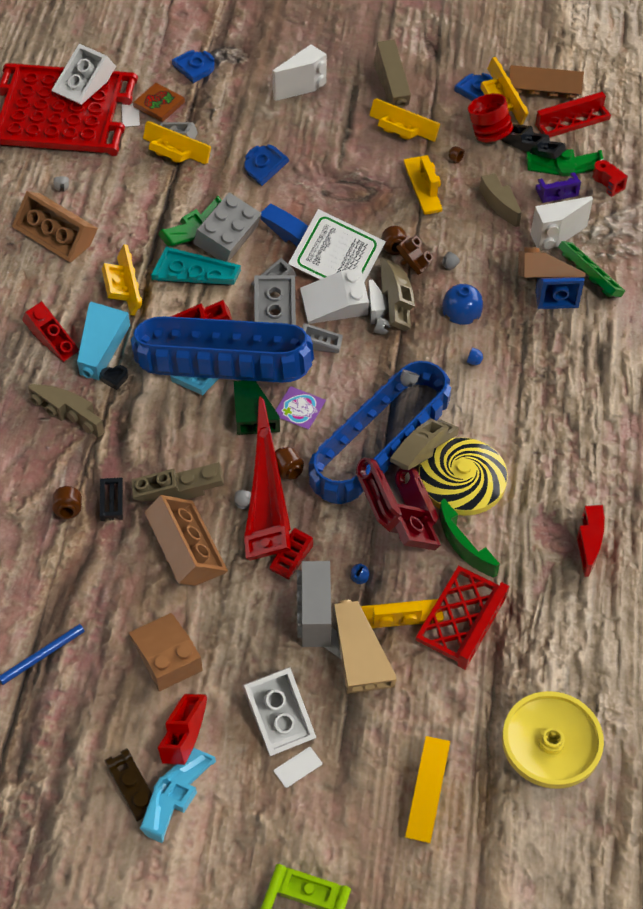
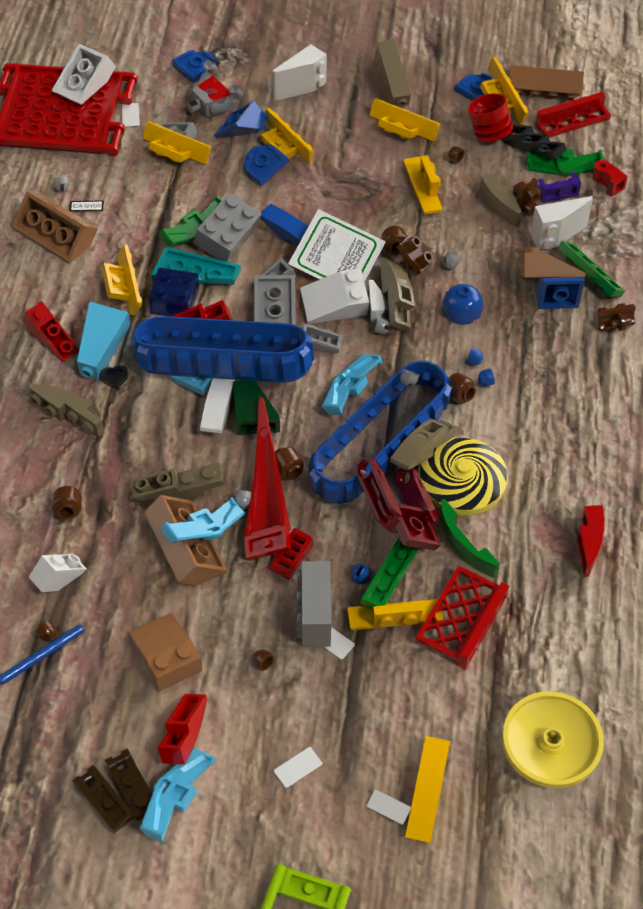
(46, 631): none -> reddish brown hinge
(56, 571): none -> white slope
(96, 205): none -> sticker
(104, 799): none -> dark brown plate
(111, 514): black tile -> none
(159, 102): dark orange tile -> none
(173, 292): none -> clear blue brick
(204, 524): none -> medium azure plate
(211, 95): none -> light grey torso
(217, 405): none -> white slope
(243, 121): none -> blue slope
(263, 659): none -> reddish brown hinge
(279, 711): white slope -> none
(285, 138): none -> yellow bracket
(300, 407): sticker -> none
(349, 382): none -> medium azure plate
(360, 651): tan slope -> none
(388, 806): none -> white sticker
(389, 575): none -> green plate
(462, 388): none -> reddish brown head
(486, 378): none -> blue hinge
(527, 195): none -> reddish brown hips
(616, 317): none -> reddish brown hips

